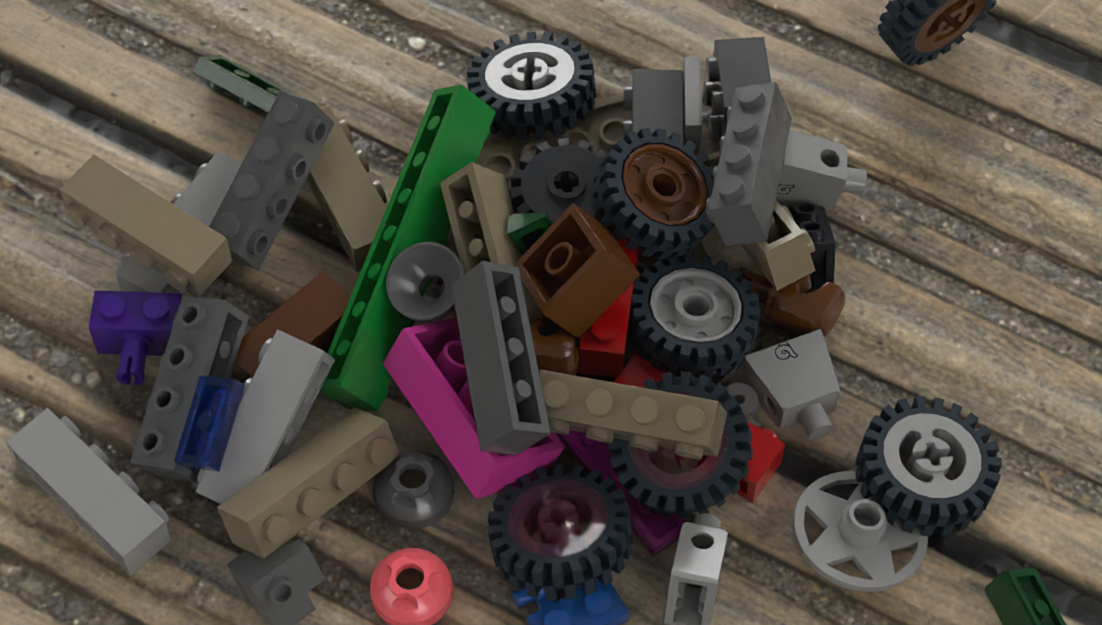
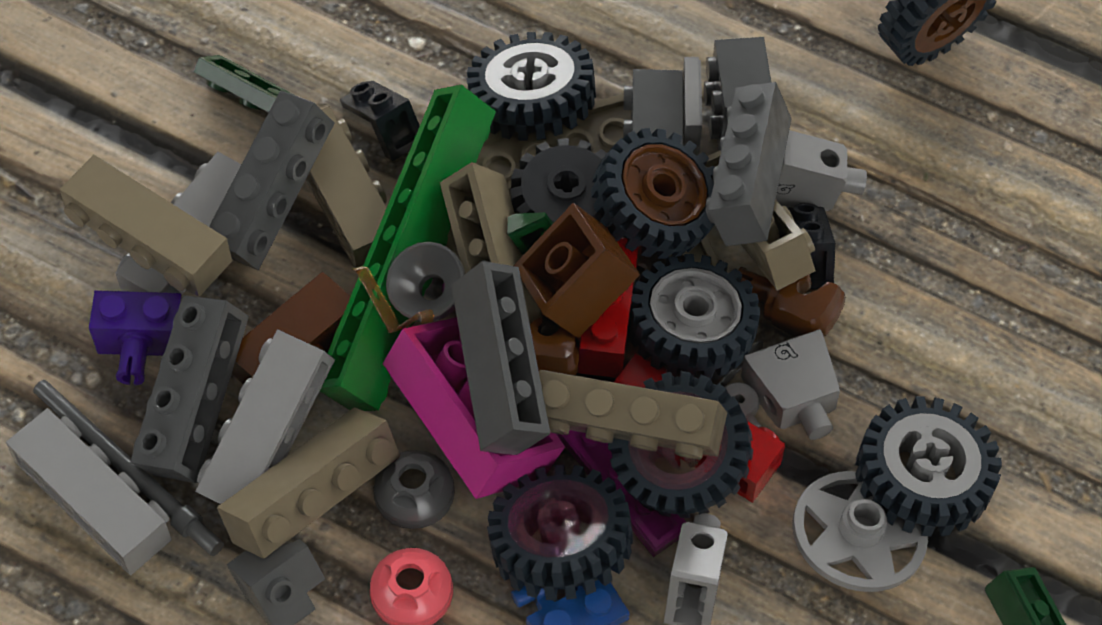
(183, 518): none -> dark grey bar
(209, 423): clear blue plate -> none
(383, 307): none -> clear orange piece
(388, 114): none -> black bracket

